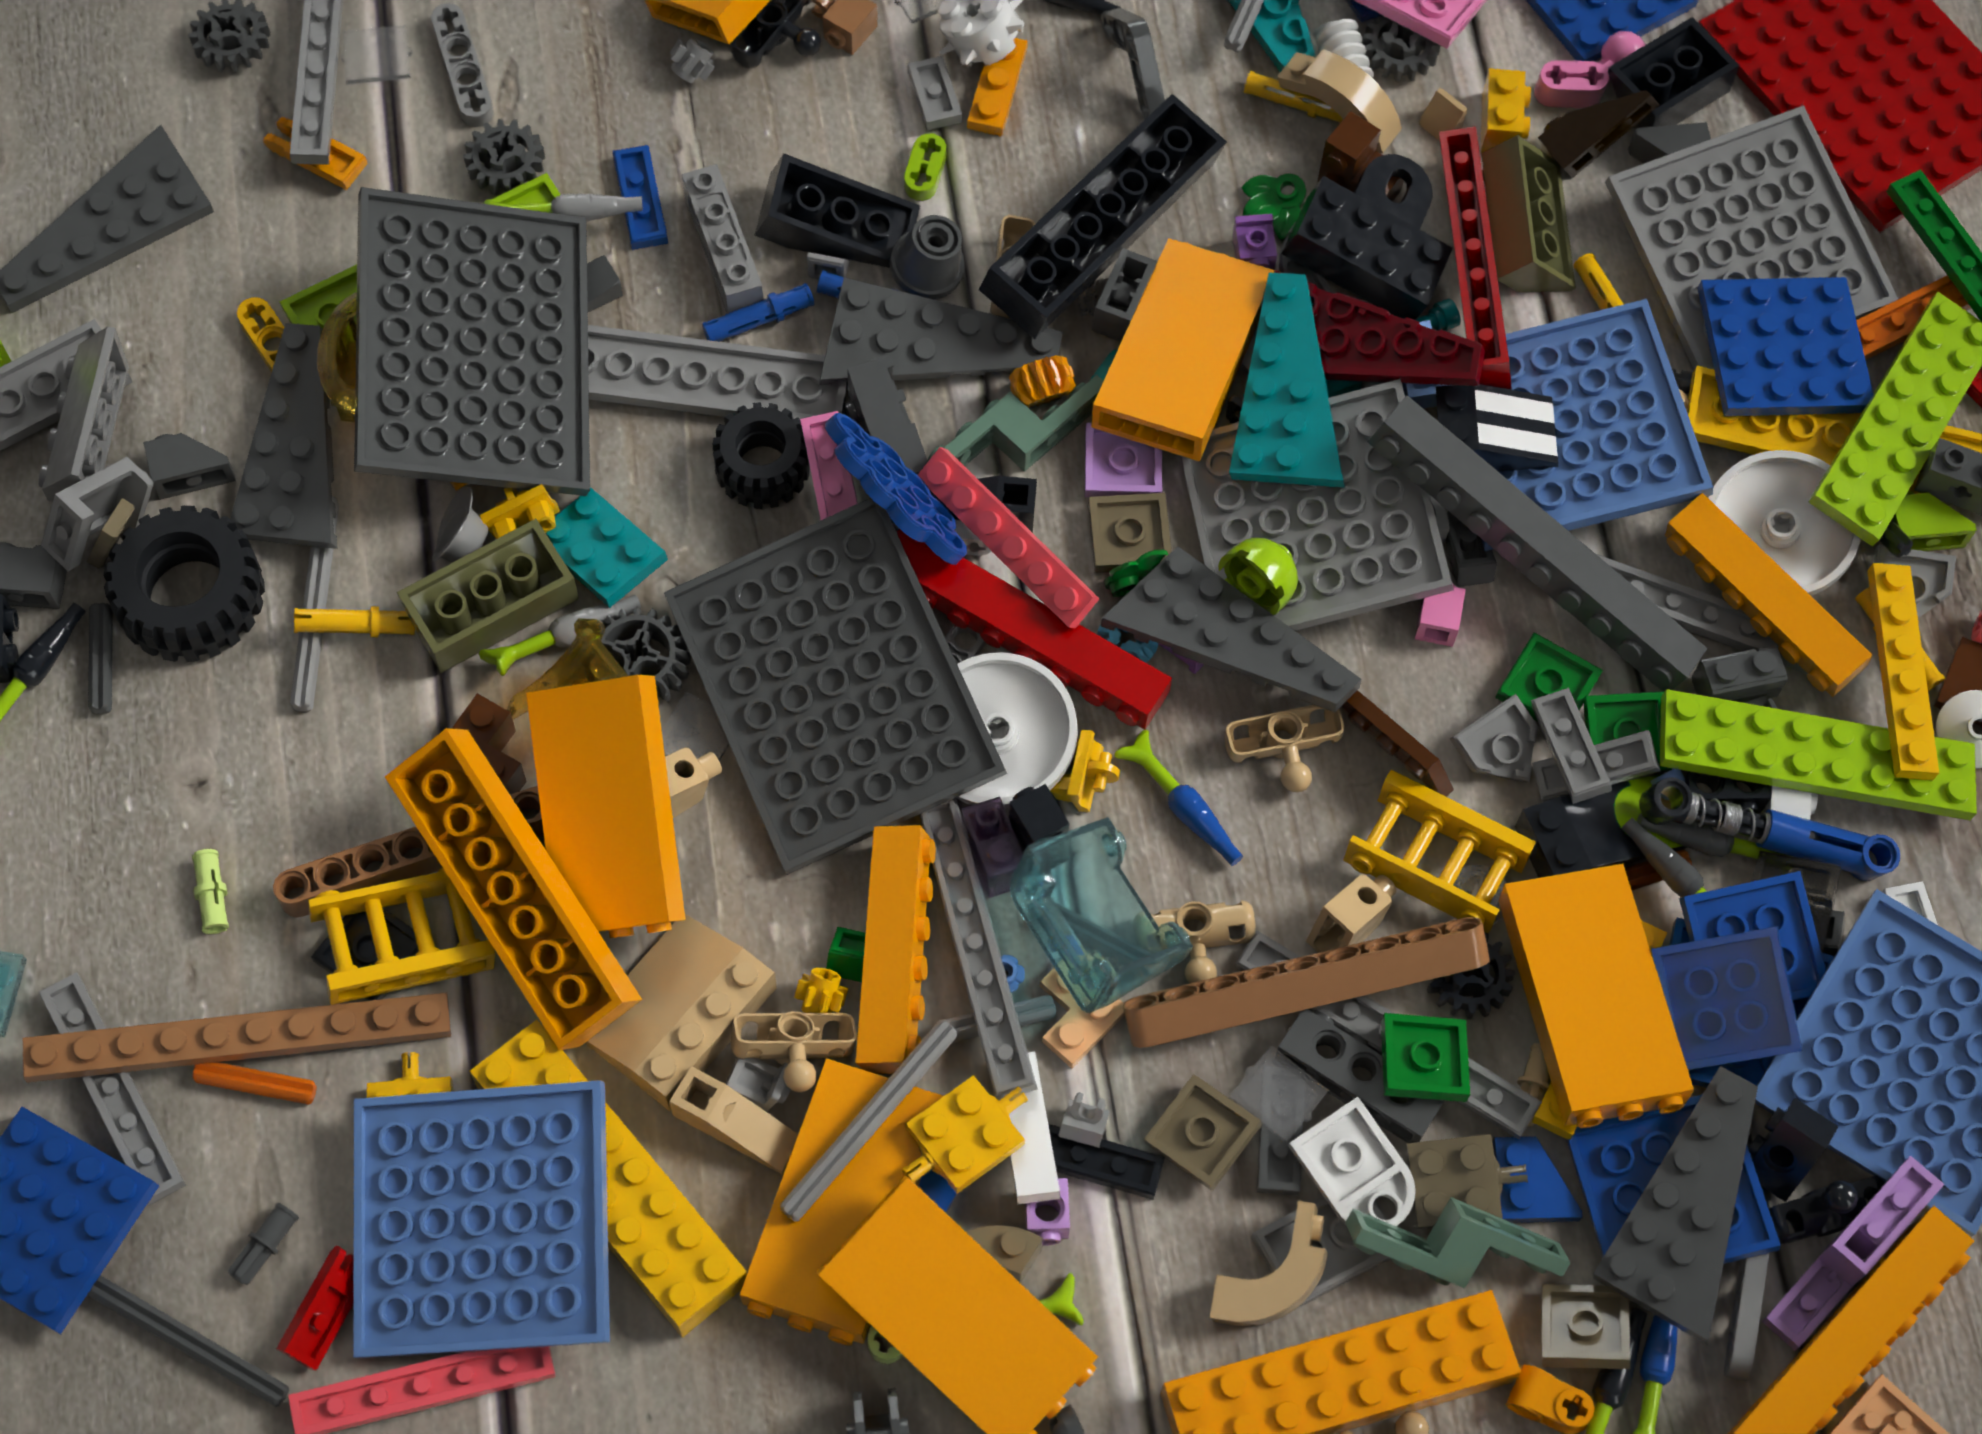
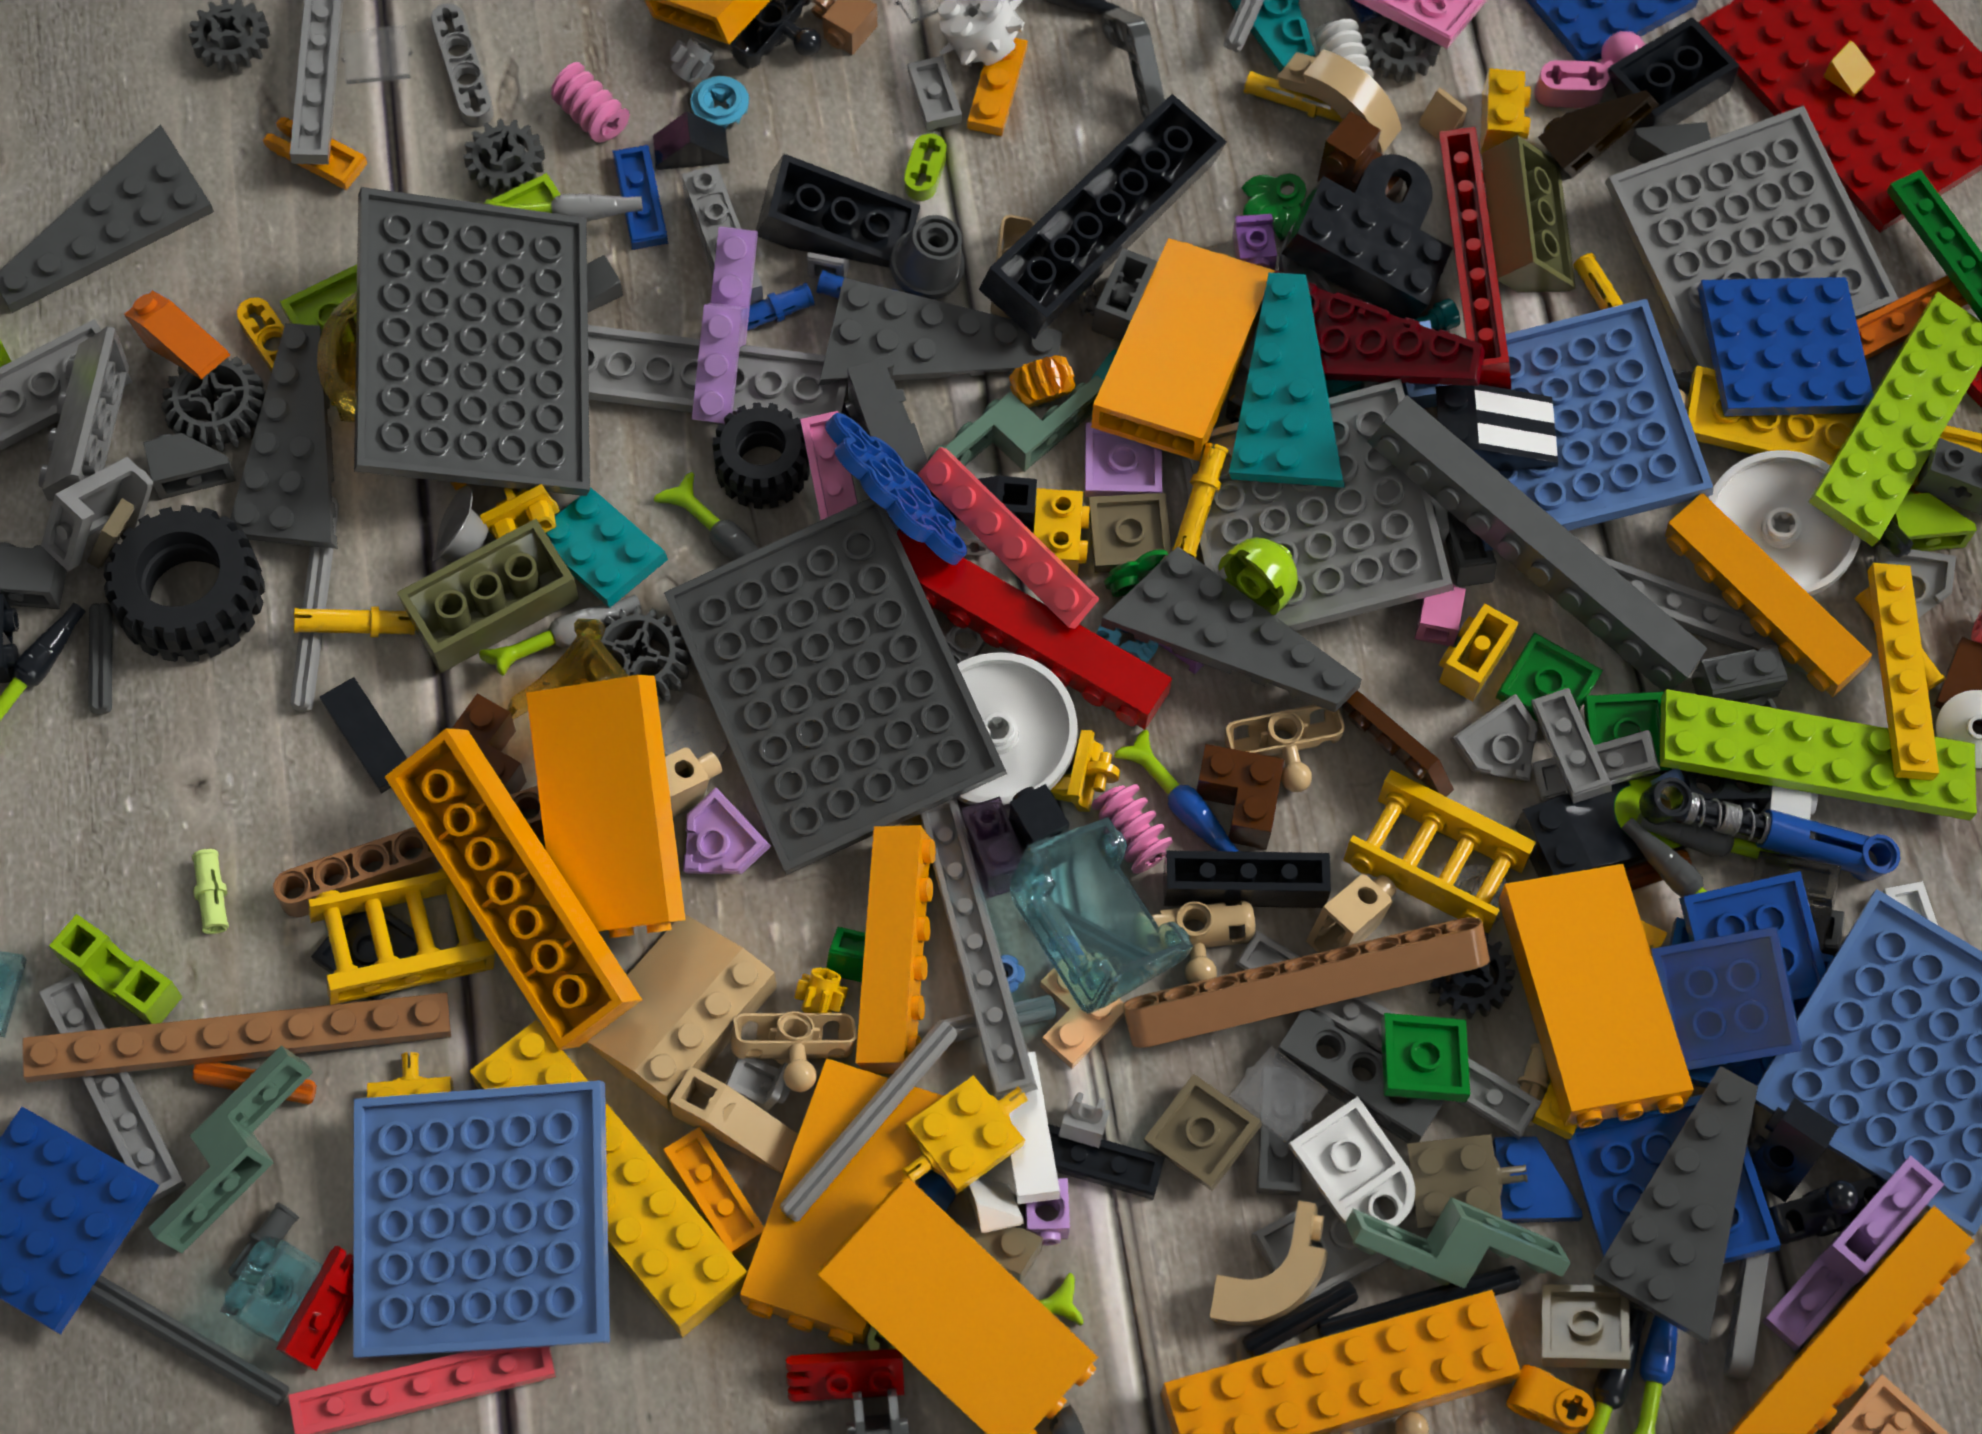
(115, 973): none -> lime arch
(175, 335): none -> orange slope
(231, 1150): none -> sand green bracket
(233, 413): none -> dark grey gear
(291, 1279): none -> clear light blue brick
(364, 731): none -> black tile
(589, 103): none -> bright pink piece
(690, 143): none -> black slope
(714, 1191): none -> light orange plate
(720, 838): none -> lavender plate
(722, 89): none -> medium azure gear
(723, 533): none -> piece
(724, 324): none -> lavender bracket
(842, 1373): none -> red hinge
(993, 1205): none -> white slope
(1059, 524): none -> yellow brick
(1141, 839): none -> bright pink piece
(1204, 487): none -> yellow pin
(1248, 784): none -> reddish brown brick
(1253, 877): none -> black brick
(1300, 1319): none -> black axle
(1478, 651): none -> yellow brick
(1498, 1280): none -> black axle
(1849, 69): none -> yellow slope

